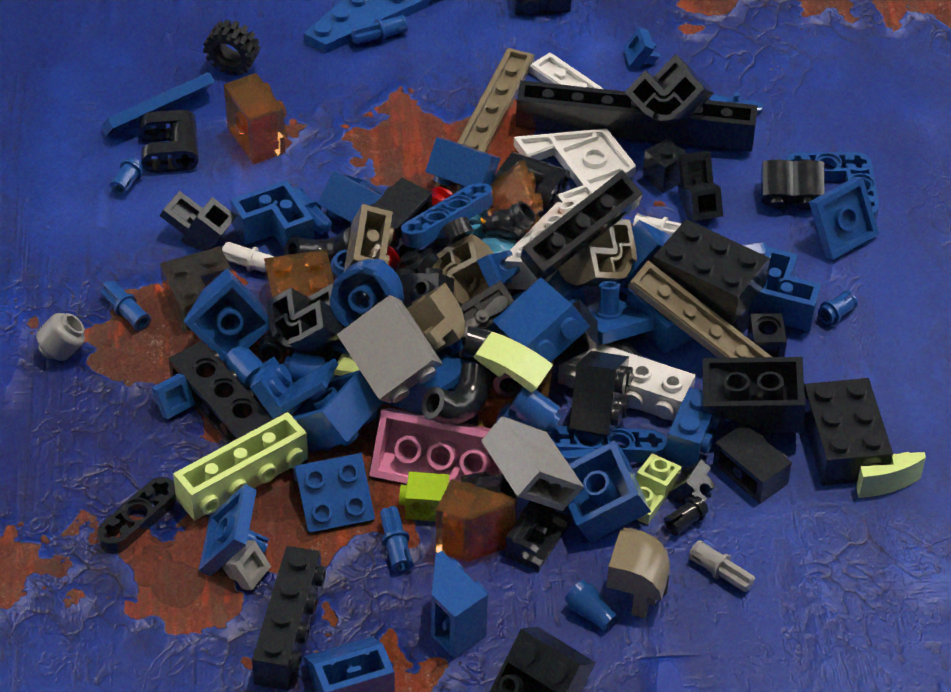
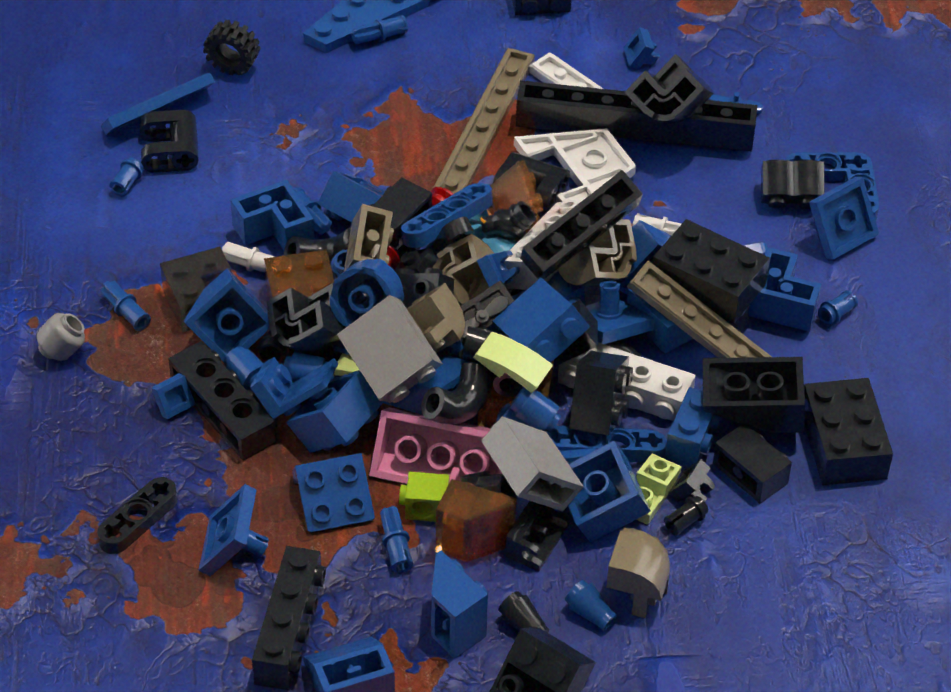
(199, 225): black brick -> none
(247, 460): yellowish green brick -> none
(247, 566): light grey tile -> none
(255, 118): clear orange brick -> none
(460, 164): blue brick -> none
(520, 612): none -> black cone
(662, 165): black brick -> none
(696, 188): black brick -> none
(720, 566): light grey axle -> none
(768, 333): black brick -> none
(884, 479): yellowish green slope -> none

